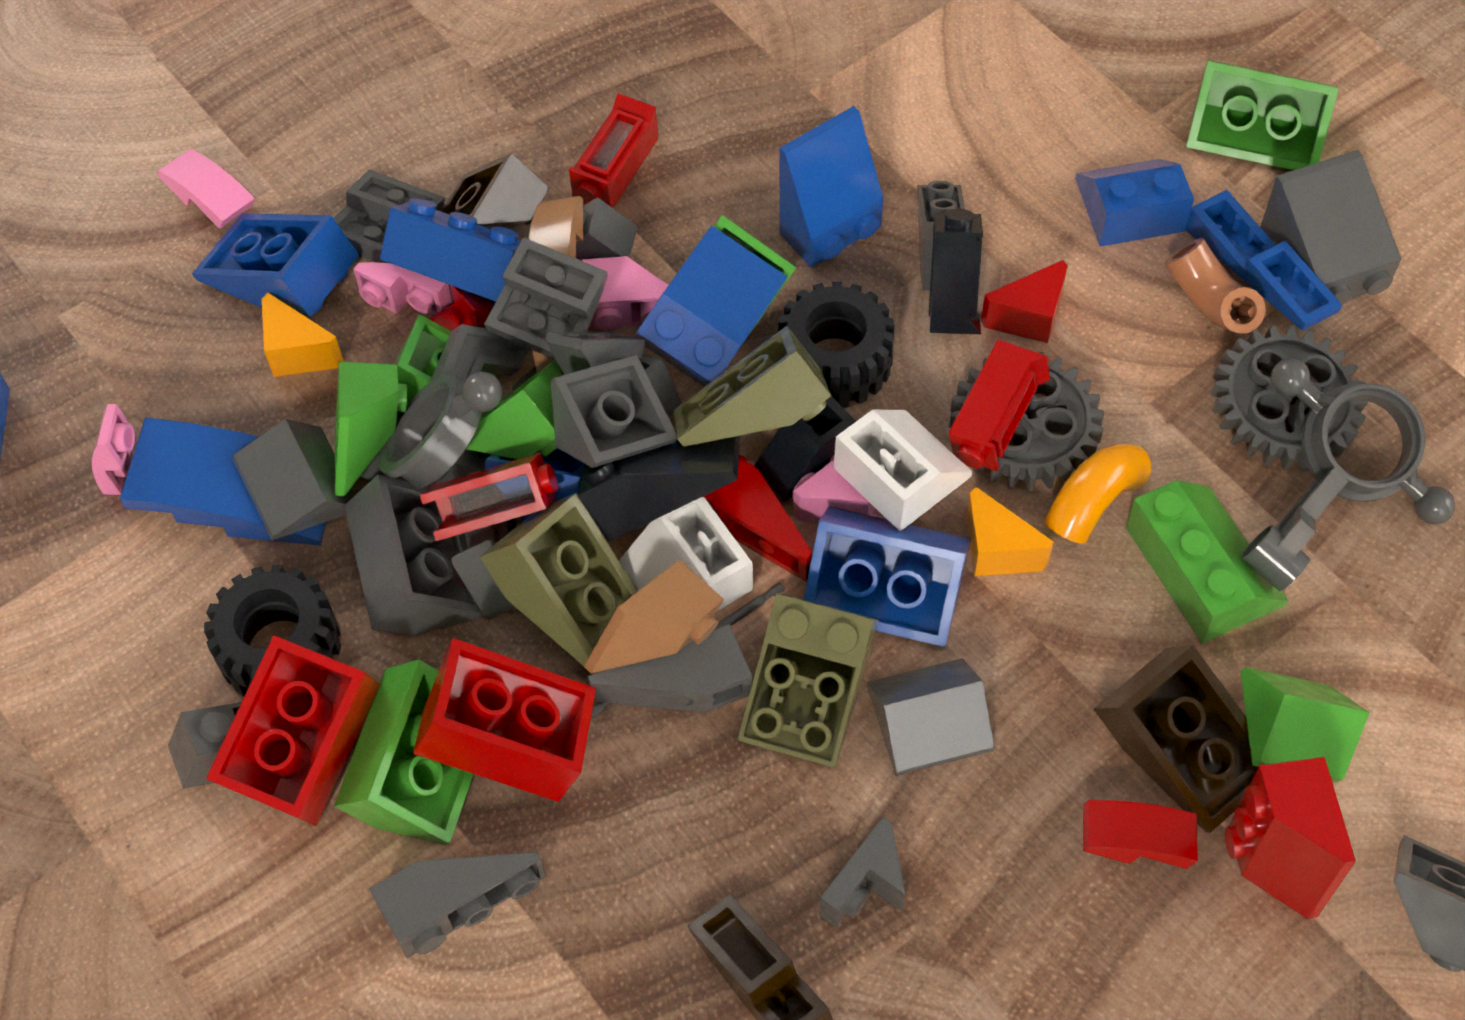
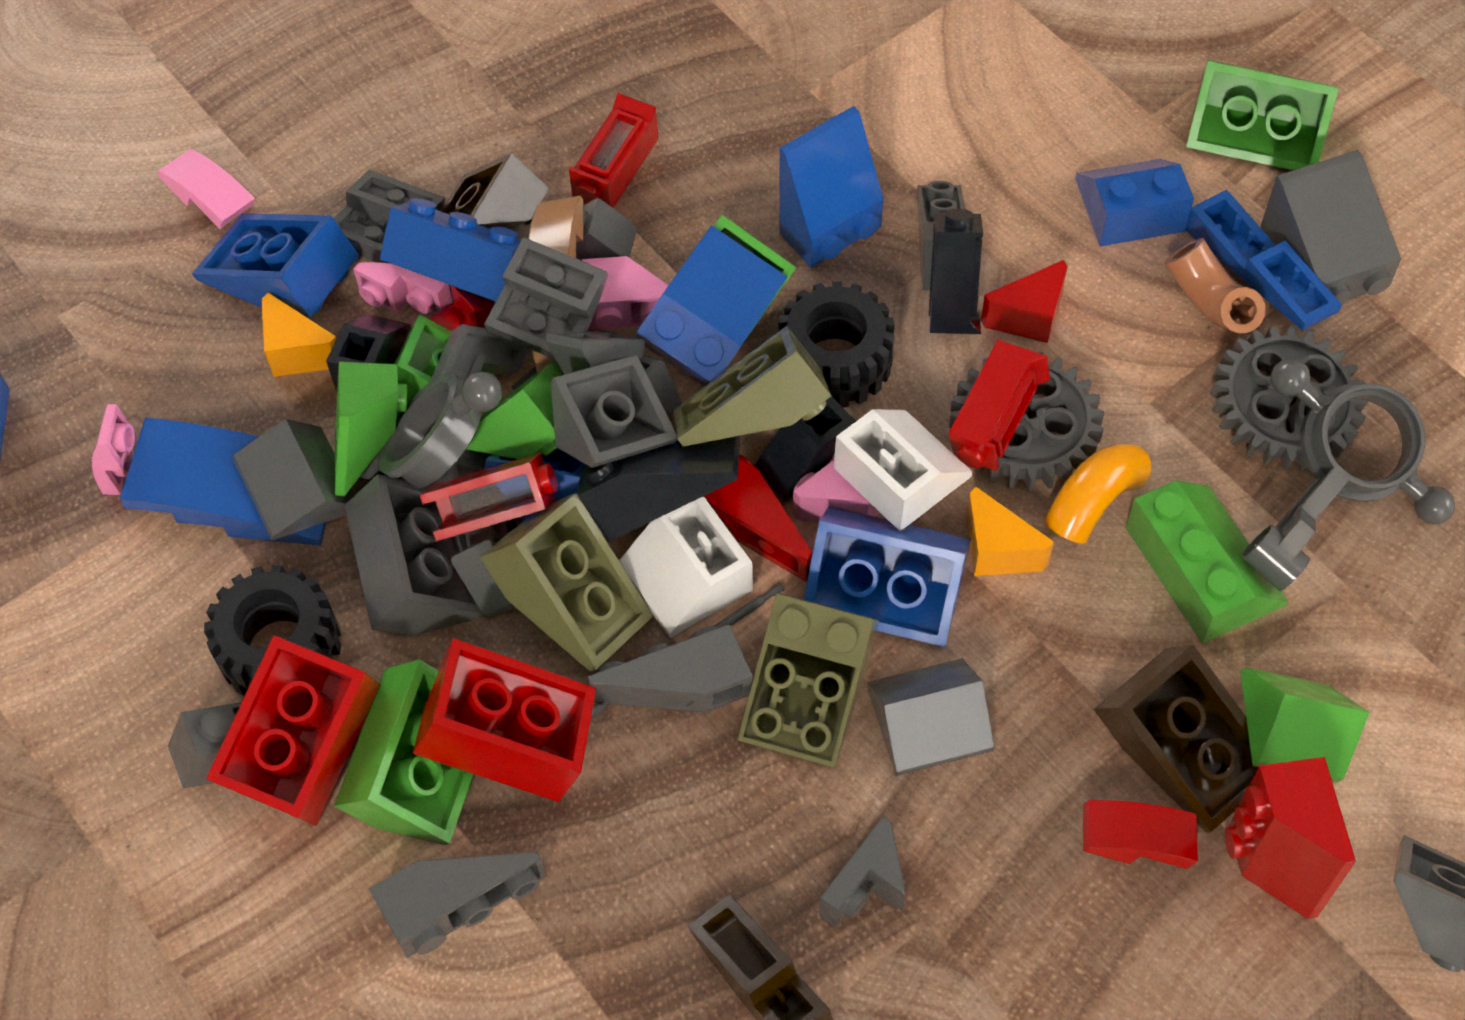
(367, 341): none -> black slope
(658, 620): medium nougat slope -> none

